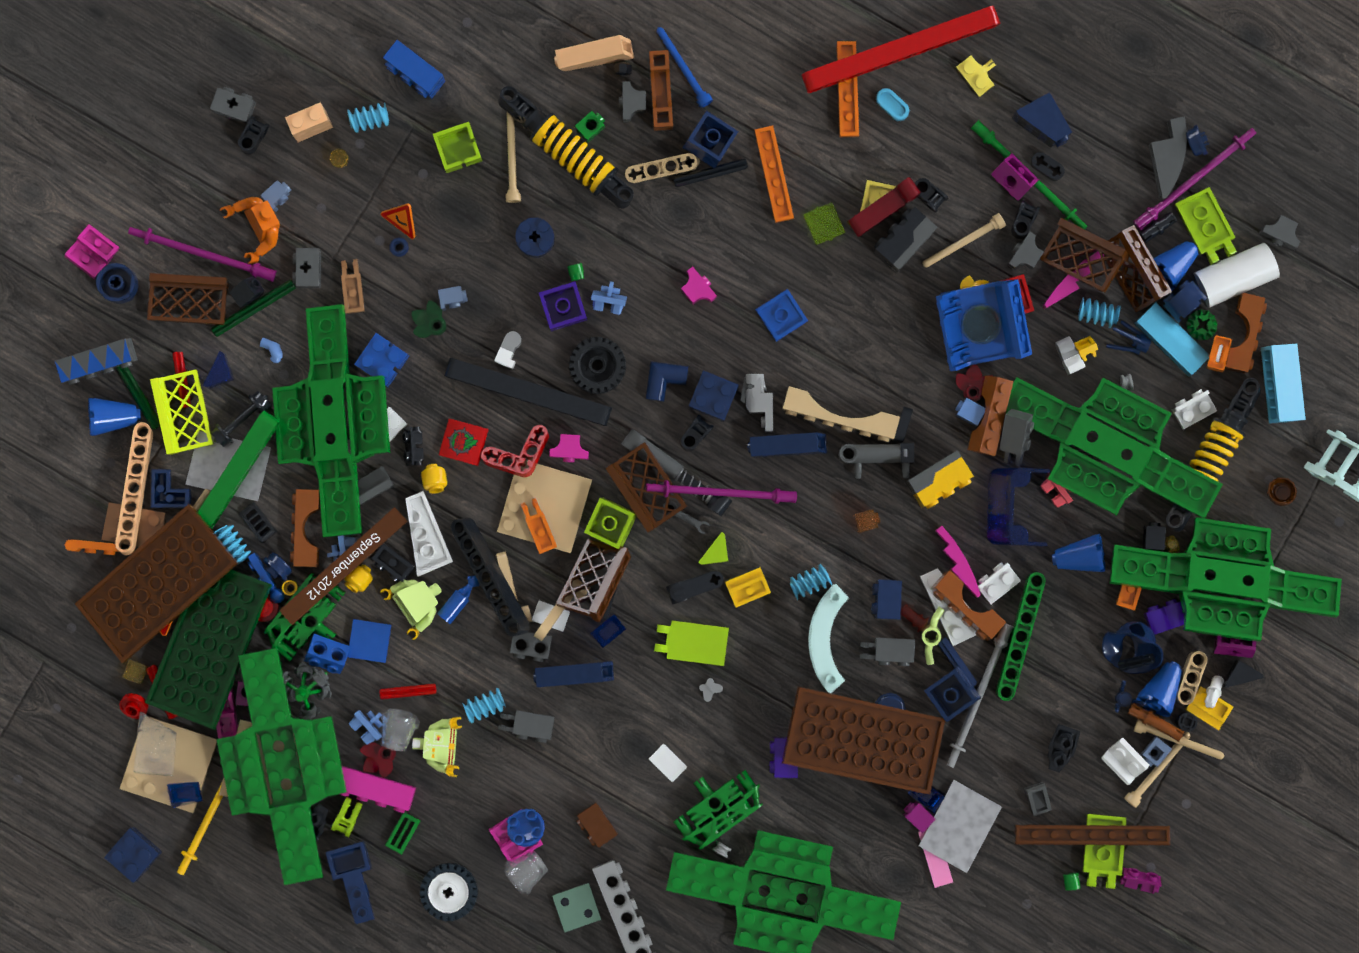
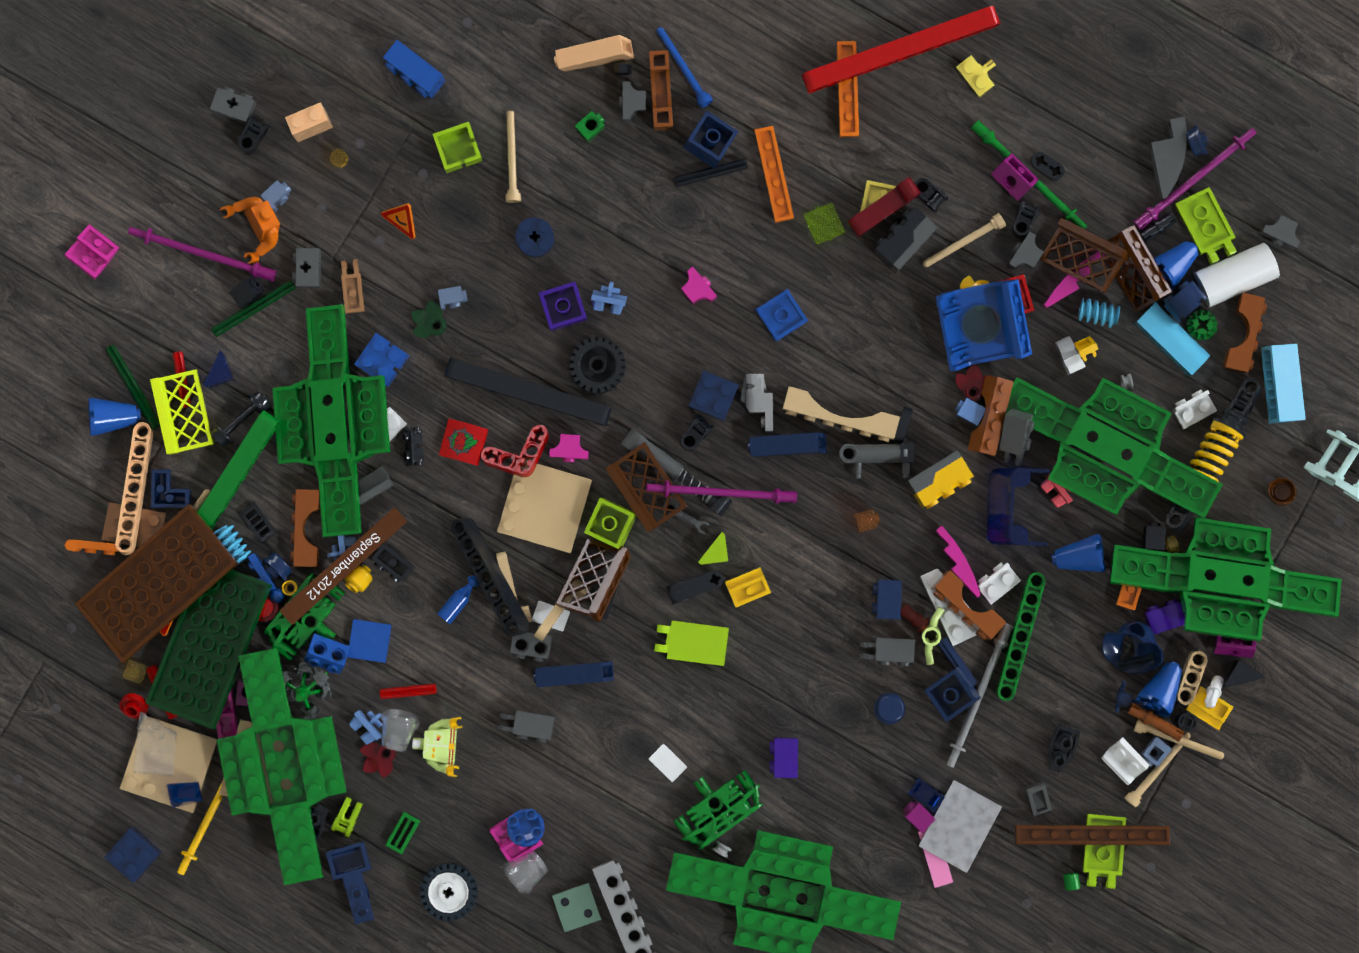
(96, 360): dark grey brick -> none
(113, 273): dark blue brick -> none
(187, 282): reddish brown fence -> none
(211, 461): flat silver sticker -> none
(274, 349): medium blue arm -> none
(365, 117): medium azure piece -> none
(378, 789): dark pink brick -> none
(394, 243): dark blue plate -> none
(416, 602): yellowish green torso -> none
(427, 539): white wing -> none
(434, 478): yellow head -> none
(484, 705): medium azure piece -> none
(509, 345): leg -> none
(539, 528): orange hinge -> none
(571, 154): piece -> none
(576, 272): green hose -> none
(597, 825): reddish brown brick -> none
(608, 631): clear blue slope -> none
(660, 375): dark blue brick -> none
(661, 166): tan beam -> none
(709, 689): light grey piece -> none
(809, 581): medium azure piece -> none
(820, 638): light aqua fence -> none
(863, 740): reddish brown plate -> none
(892, 104): medium azure tile -> none
(1044, 121): dark blue slope -> none
(1132, 877): magenta hinge -> none
(1140, 341): dark blue plant -> none
(1219, 353): orange piece -> none

